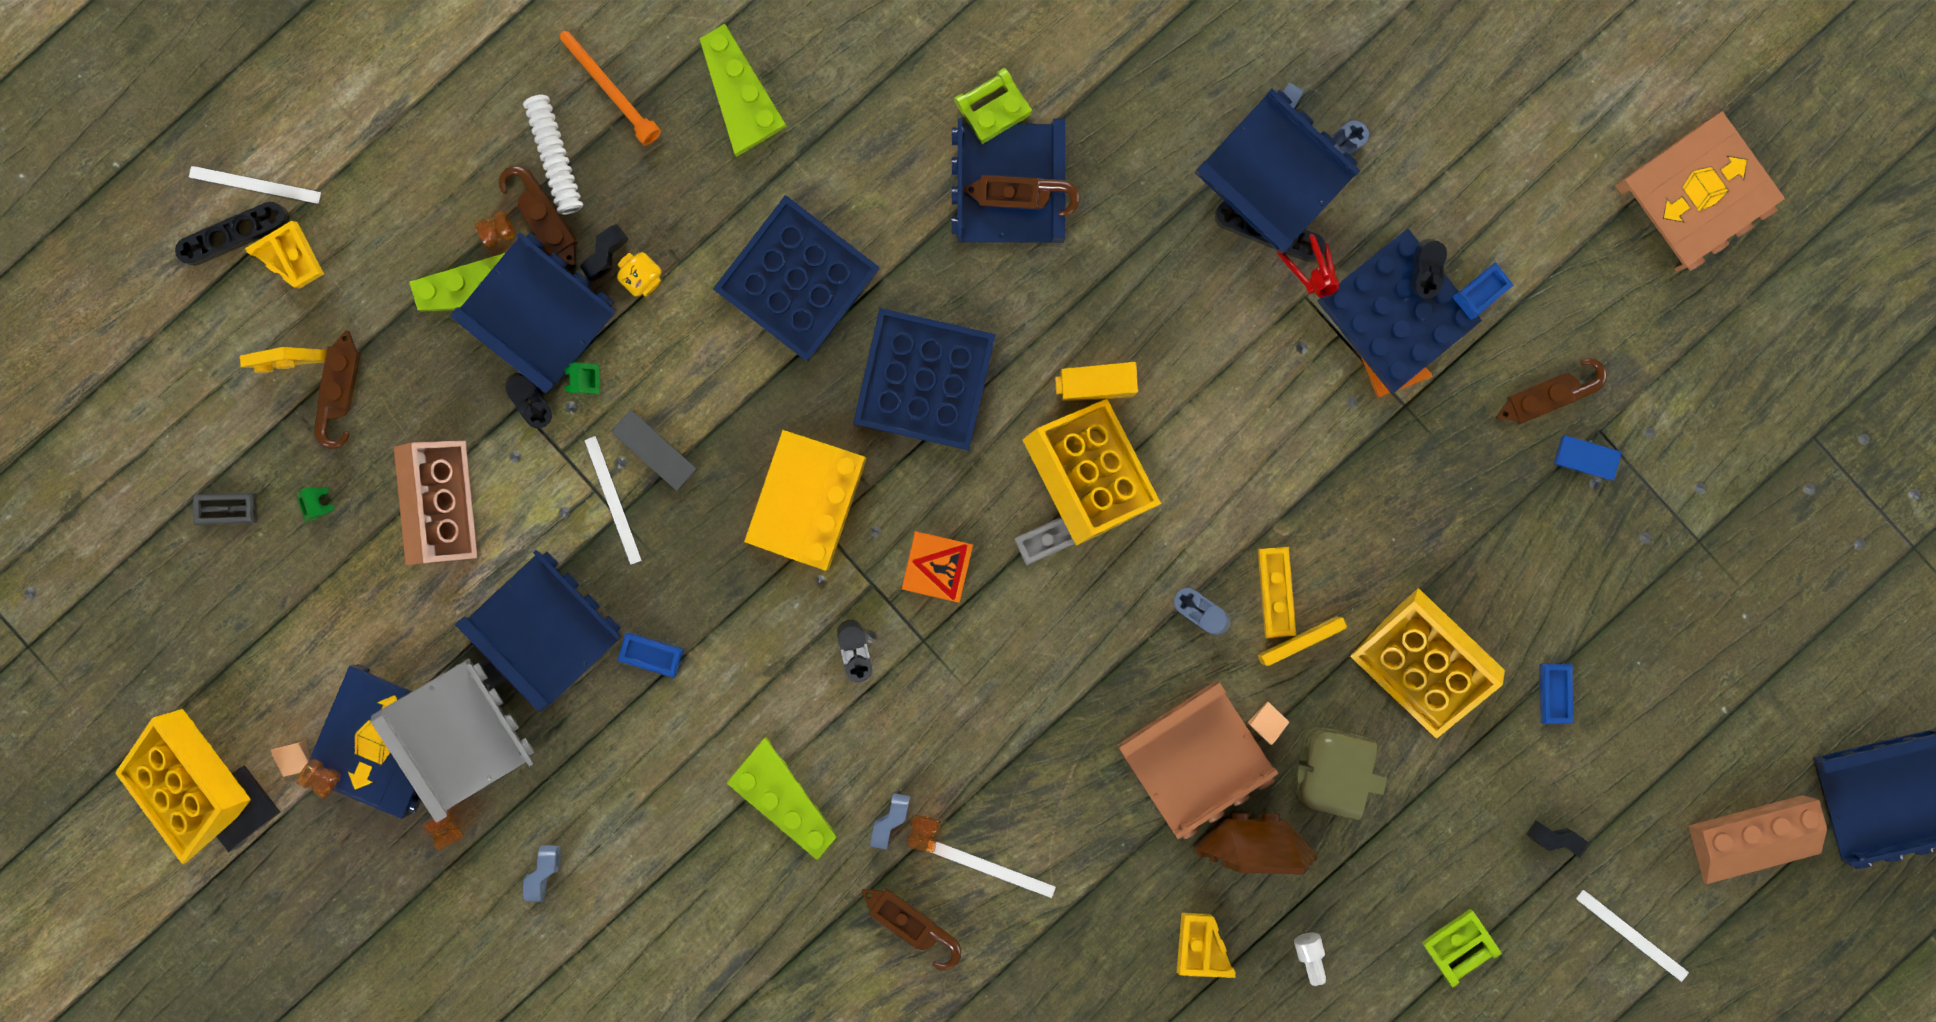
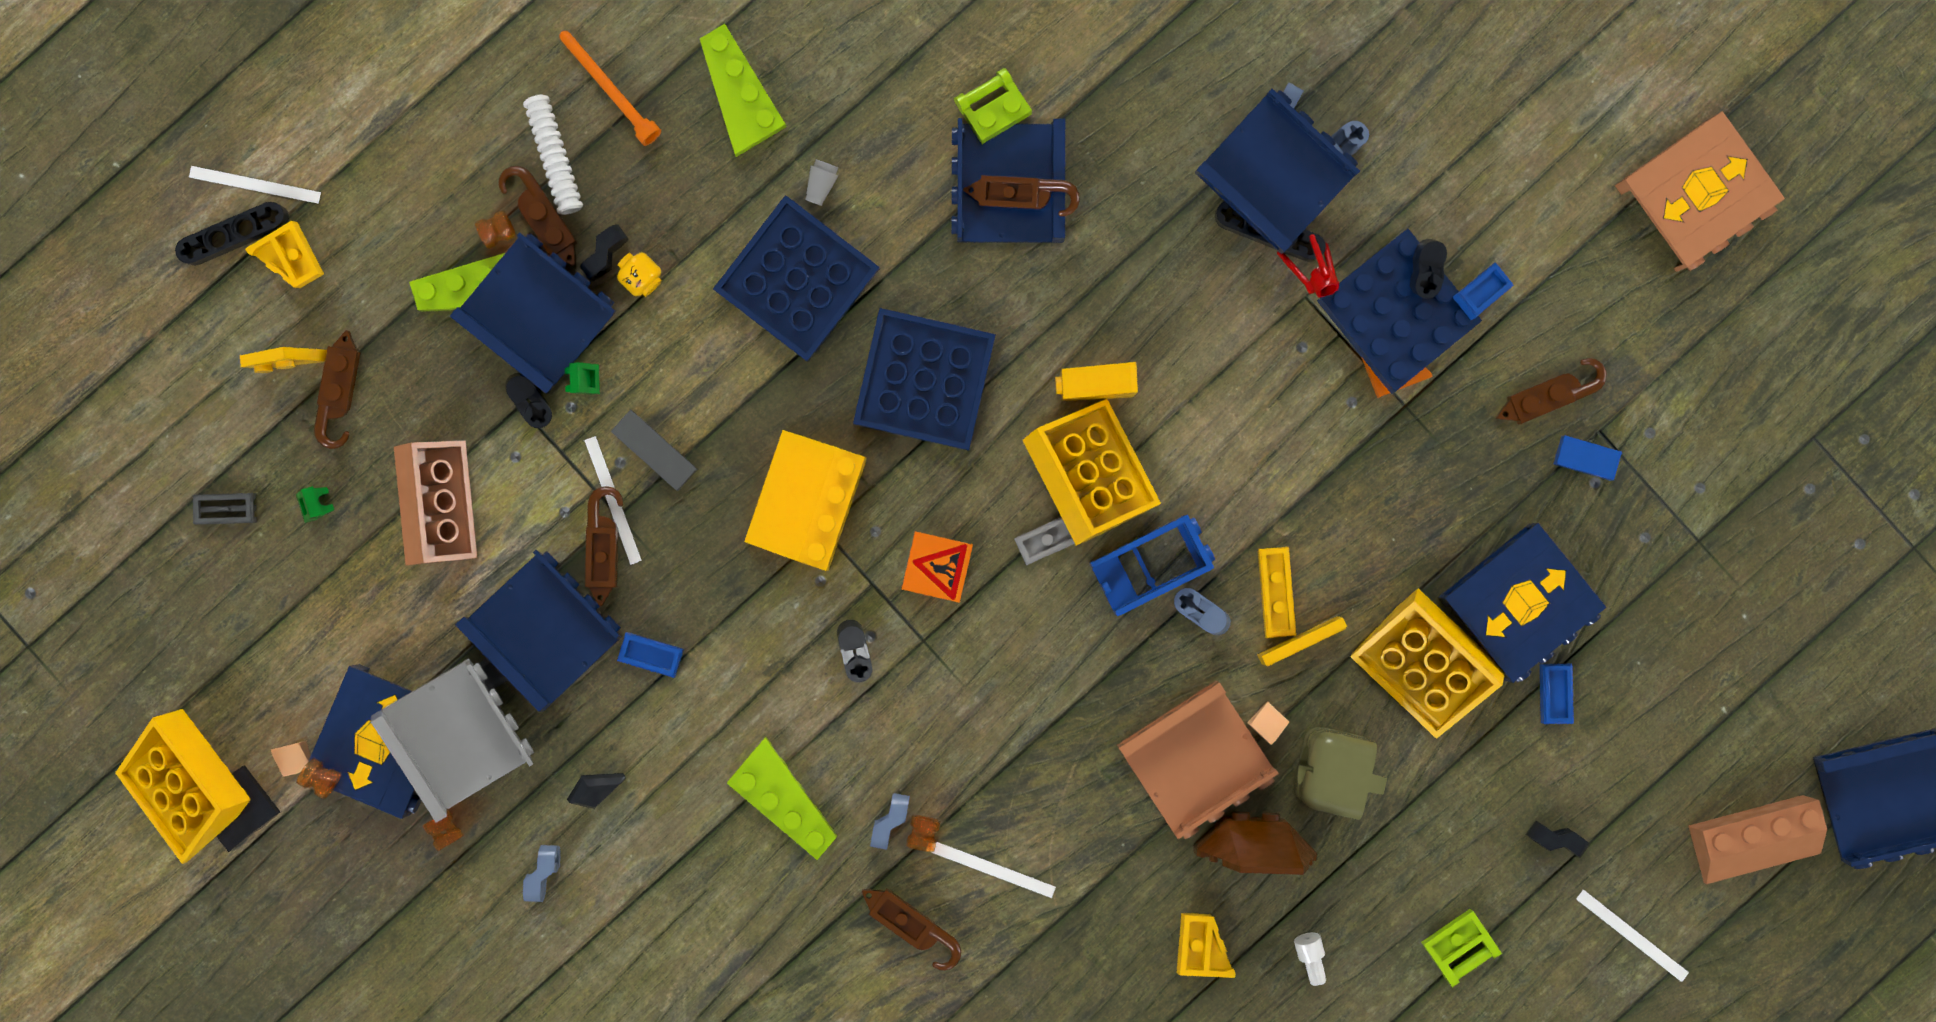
(594, 789): none -> black piece
(601, 546): none -> reddish brown plate
(821, 179): none -> light grey cone
(1116, 582): none -> blue door
(1524, 602): none -> dark blue panel

